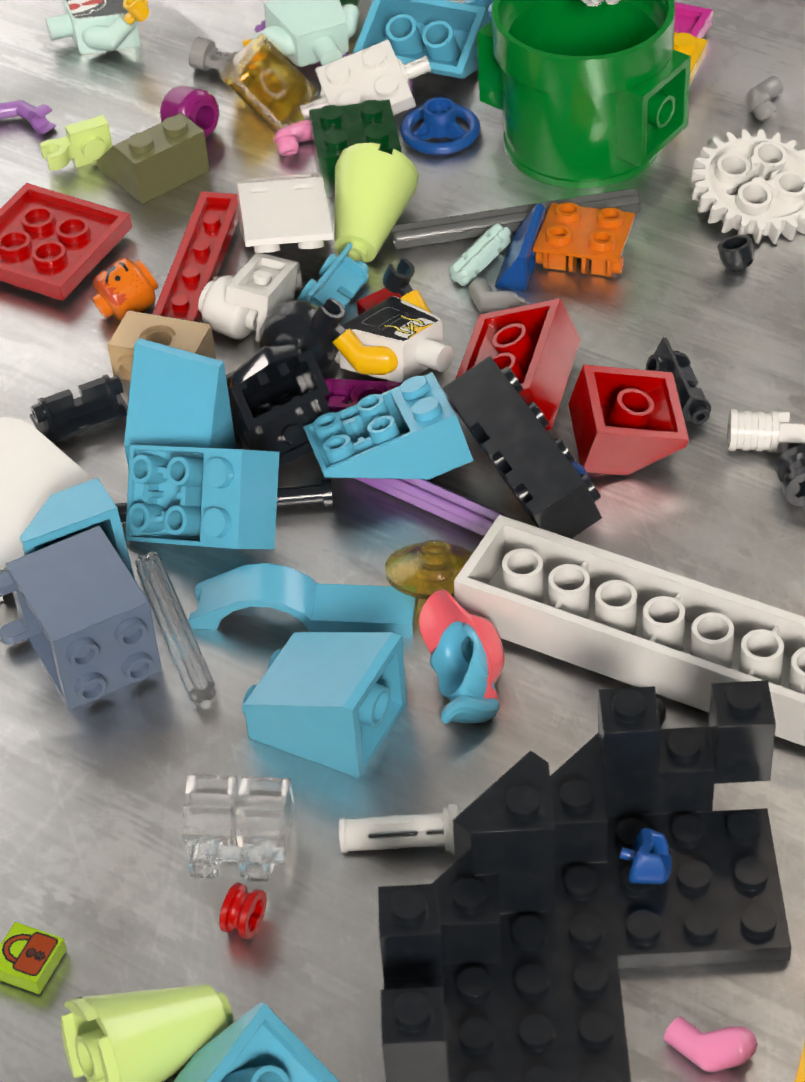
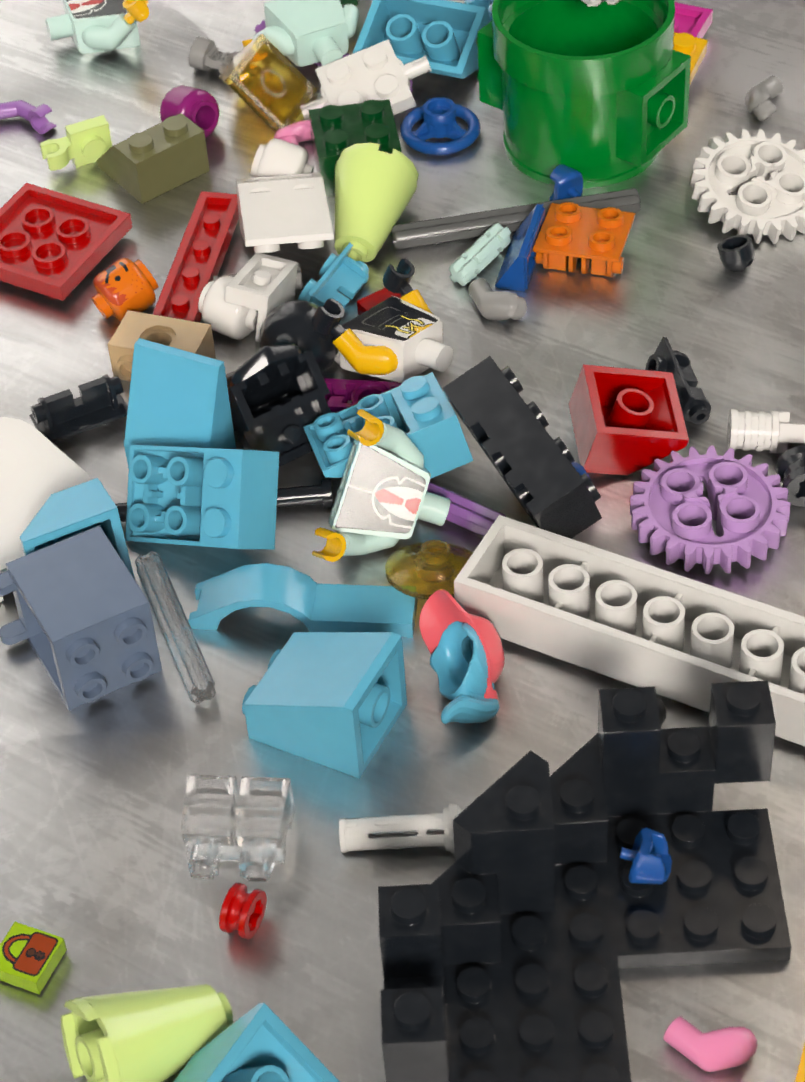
(280, 159): none -> white head
(380, 493): none -> torso
(535, 344): slope -> none
(567, 183): none -> blue piece
(677, 519): none -> lavender gear

